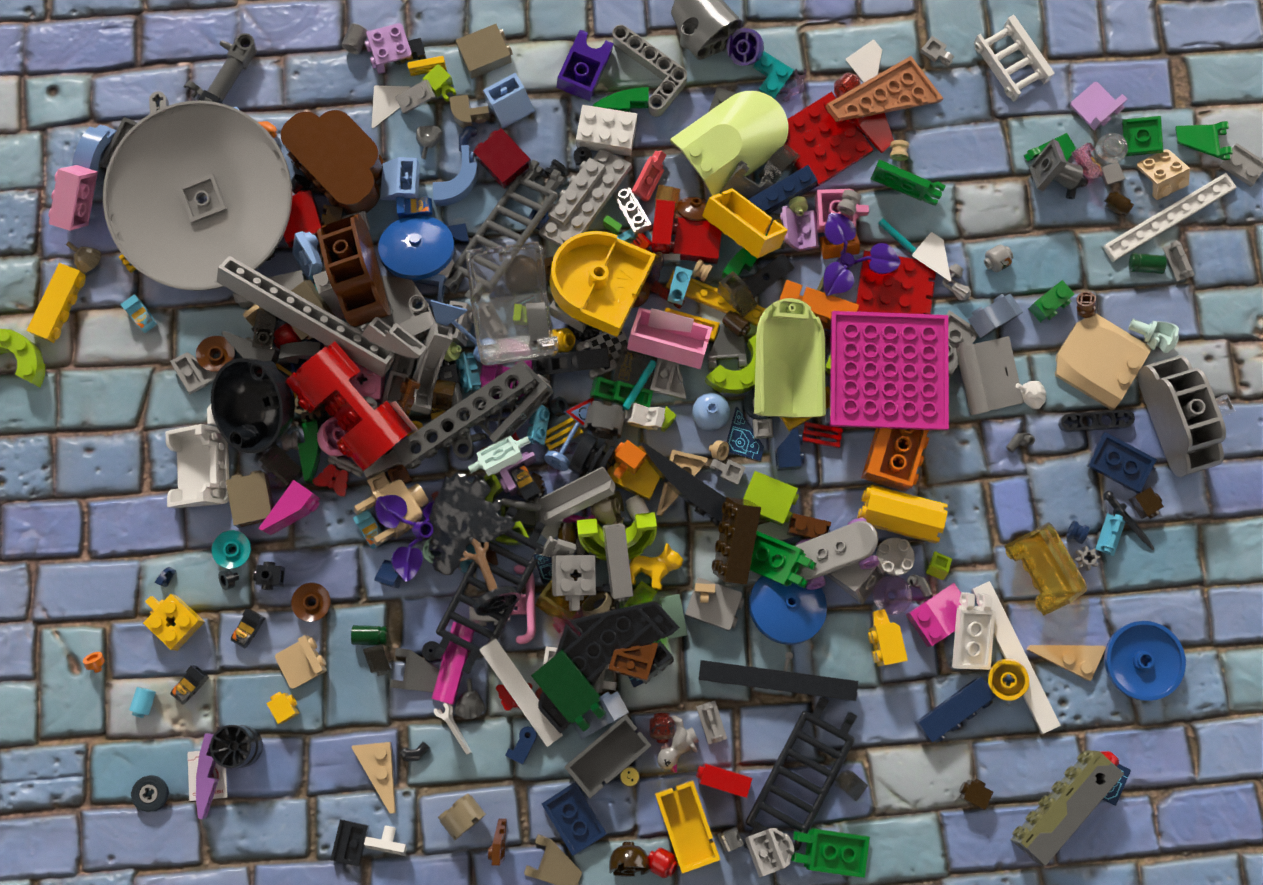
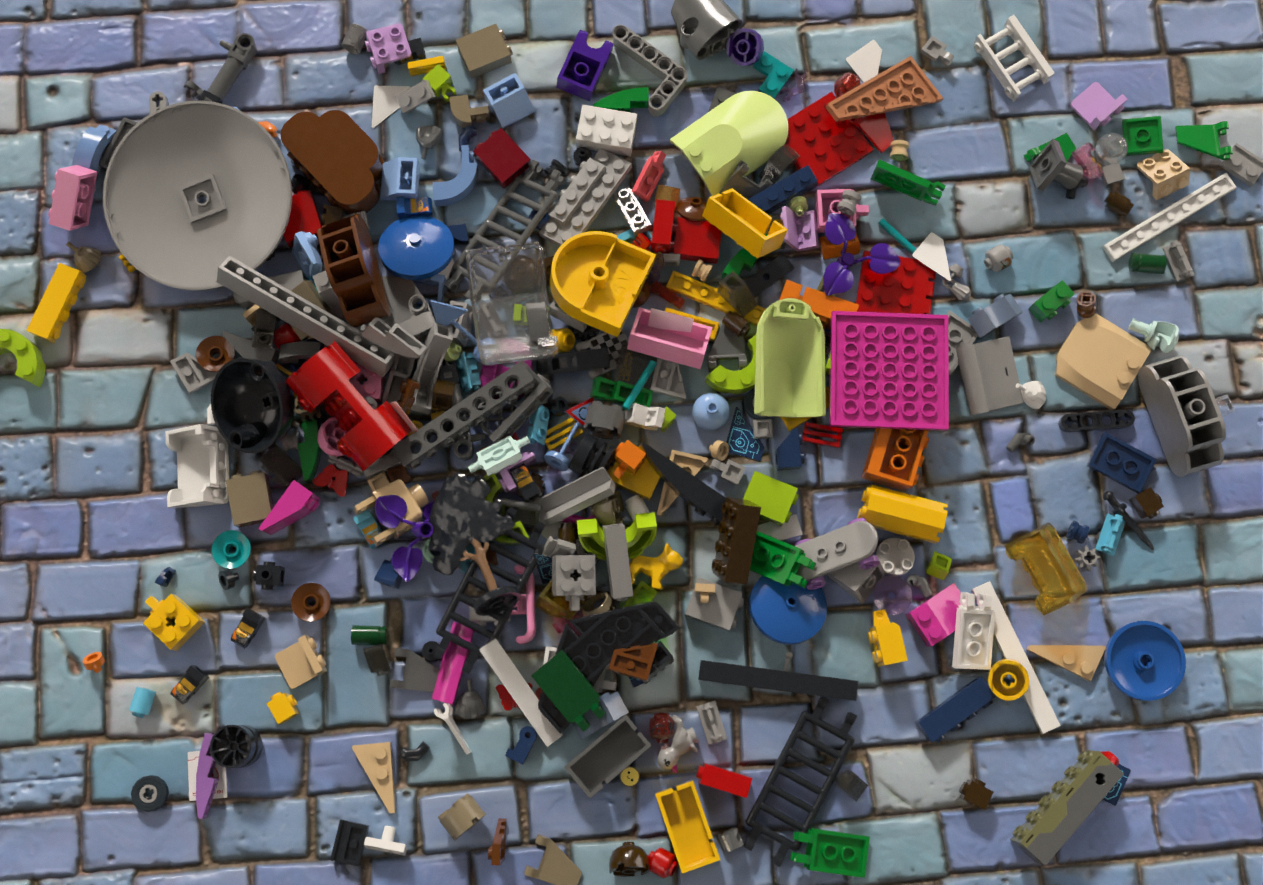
(139, 313): medium azure leg -> none
(574, 818): dark blue plate -> none
(612, 225): bright green tile -> none
(673, 607): sand green slope -> none
(679, 285): medium azure leg -> none
(770, 850): light grey slope -> none
(807, 527): reddish brown brick -> none

